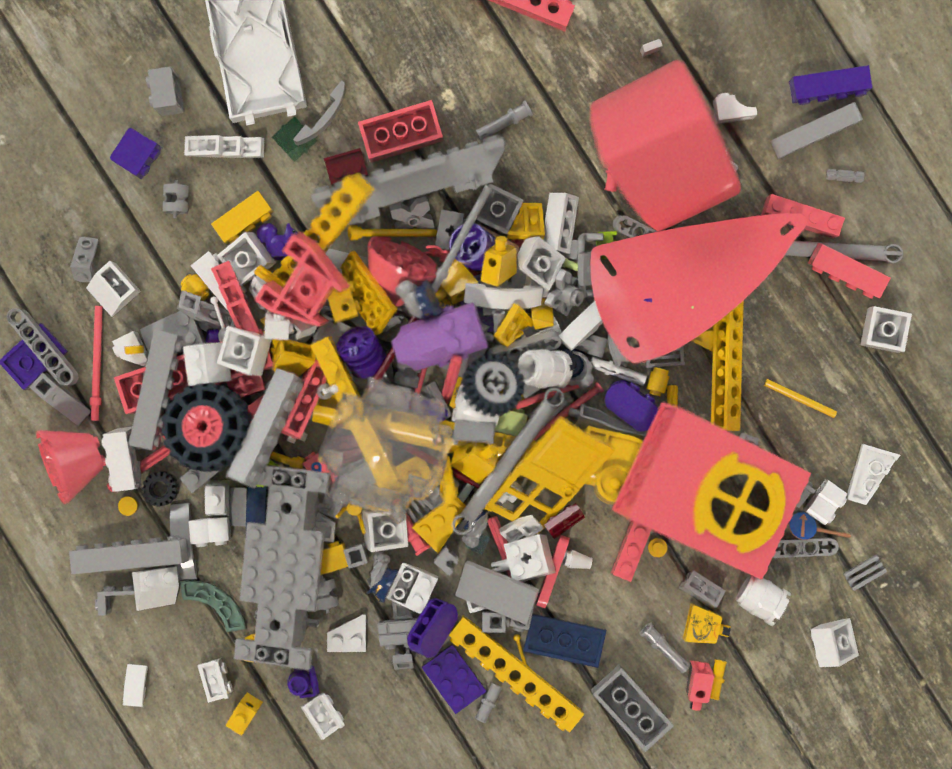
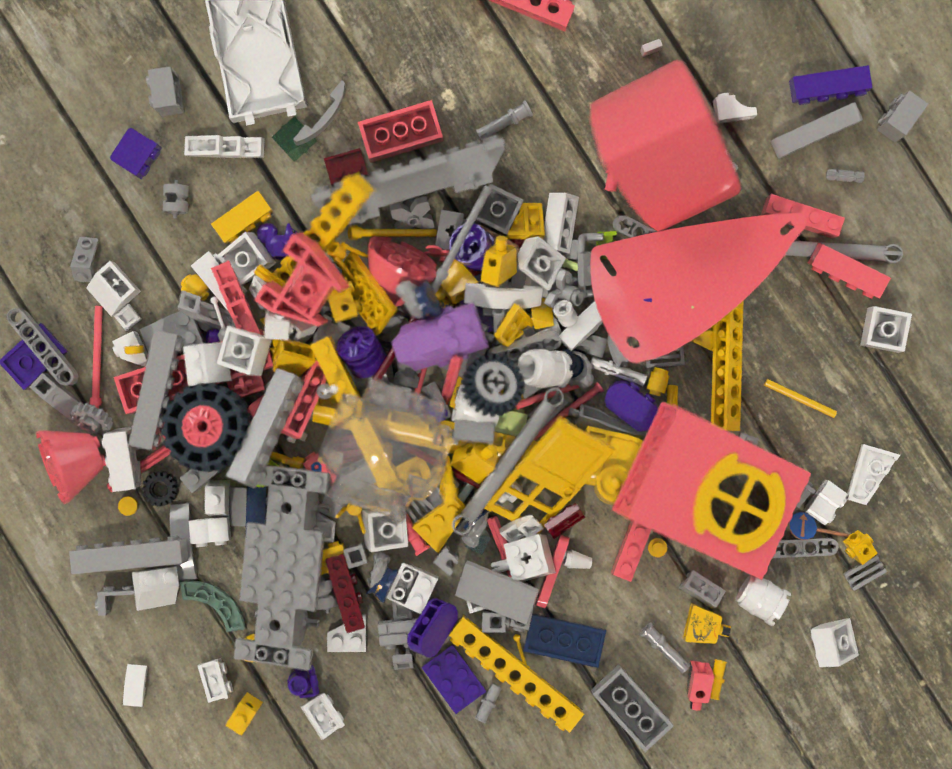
(91, 418): none -> light grey gear
(127, 317): none -> white tile
(337, 252): none -> yellow plant
(345, 590): none -> dark red bracket
(565, 313): none -> white wheel
(860, 547): none -> yellow brick
(901, 116): none -> light grey brick

